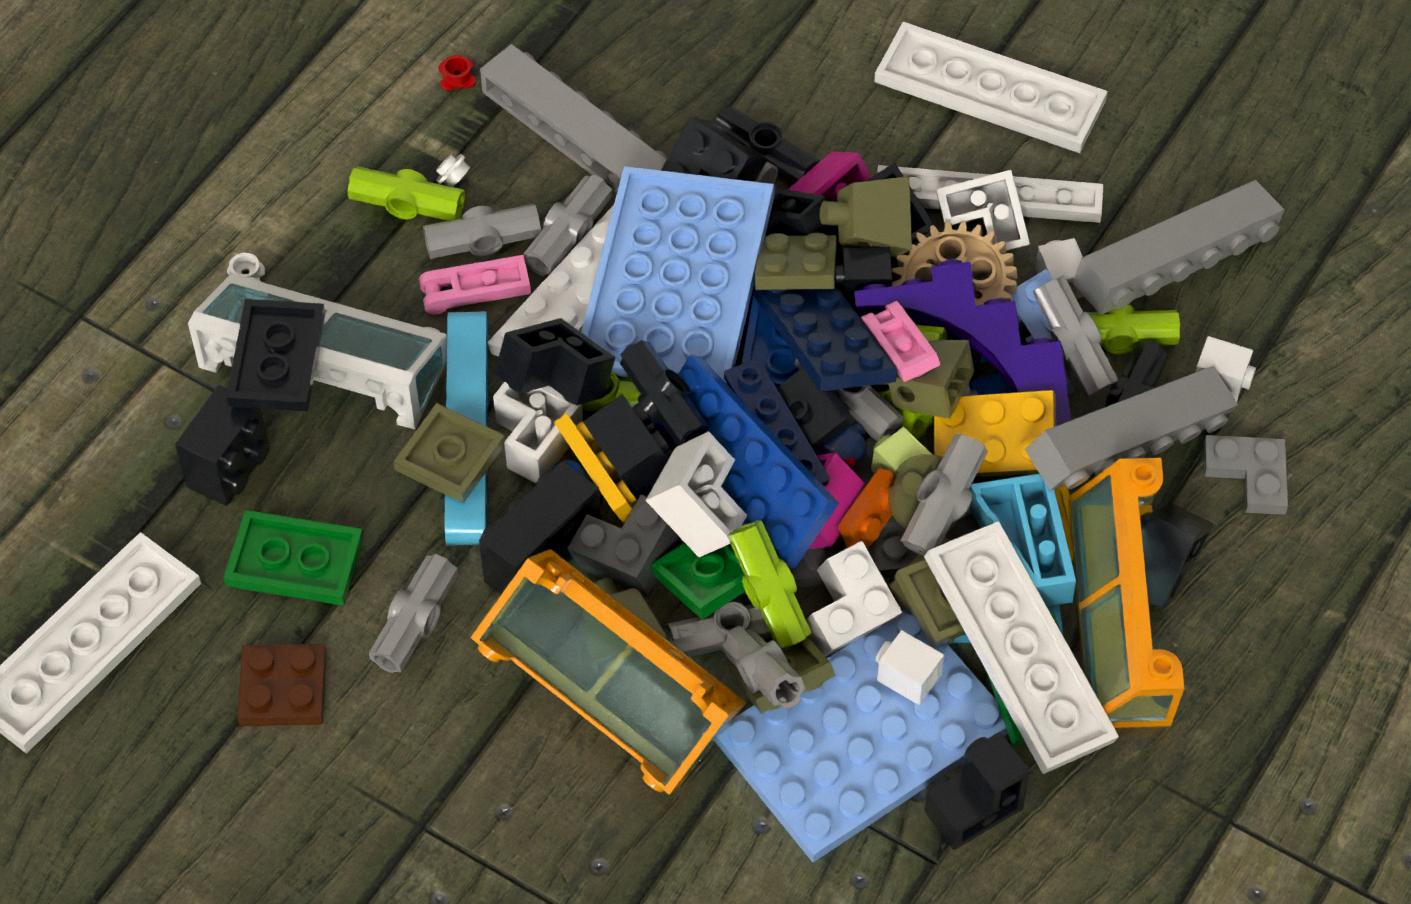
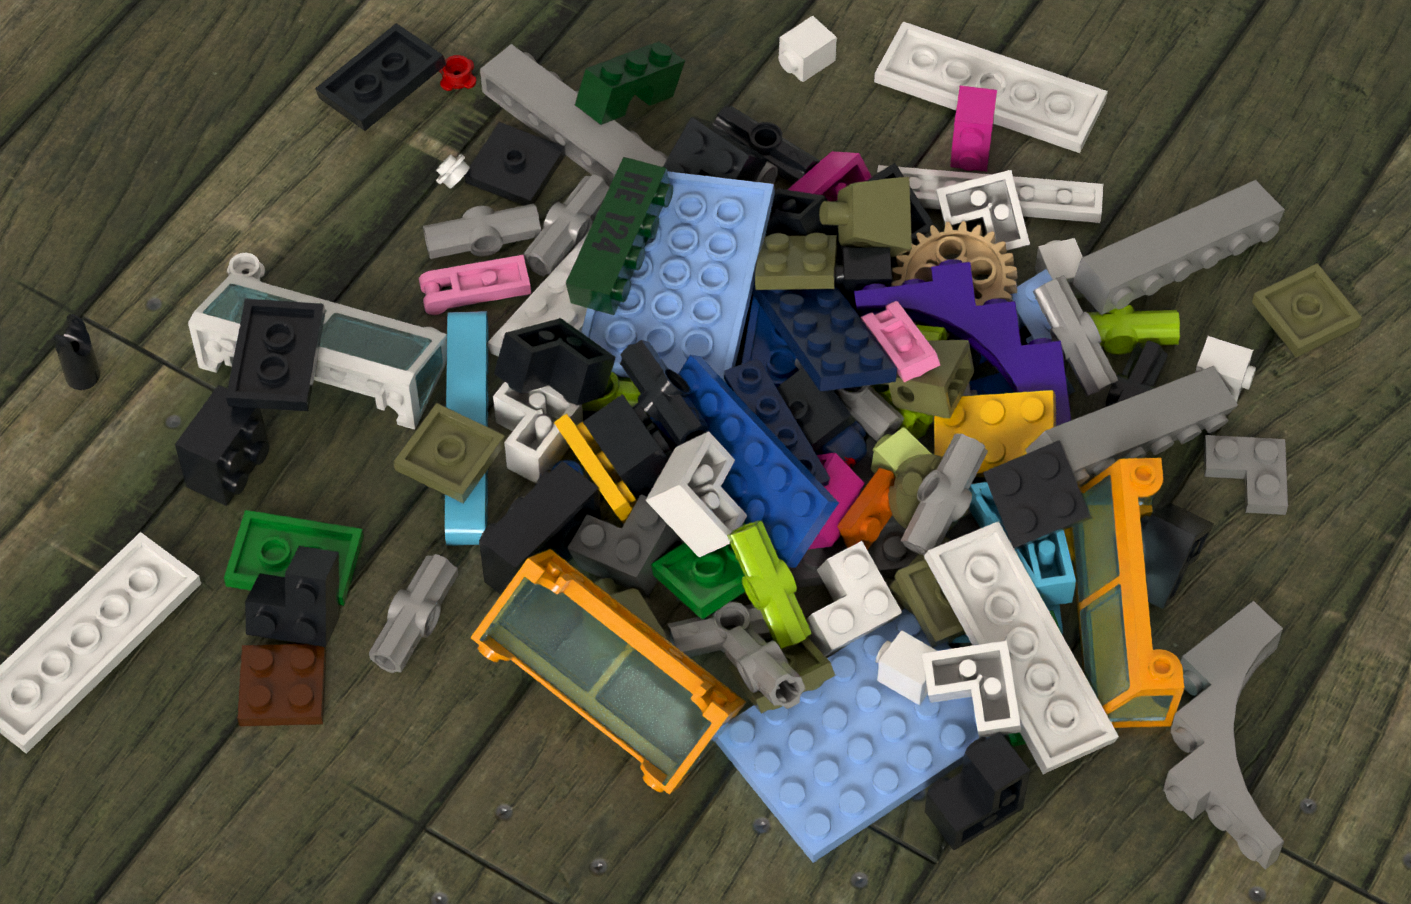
(77, 355): none -> black piece
(301, 604): none -> black brick
(380, 76): none -> black plate
(406, 194): lime piece -> none
(515, 164): none -> black plate
(611, 85): none -> dark green arch
(619, 236): none -> dark green brick
(807, 49): none -> white brick
(973, 128): none -> dark pink brick
(977, 673): none -> white brick
(1037, 495): none -> black plate
(1205, 727): none -> light grey arch
(1306, 310): none -> olive plate

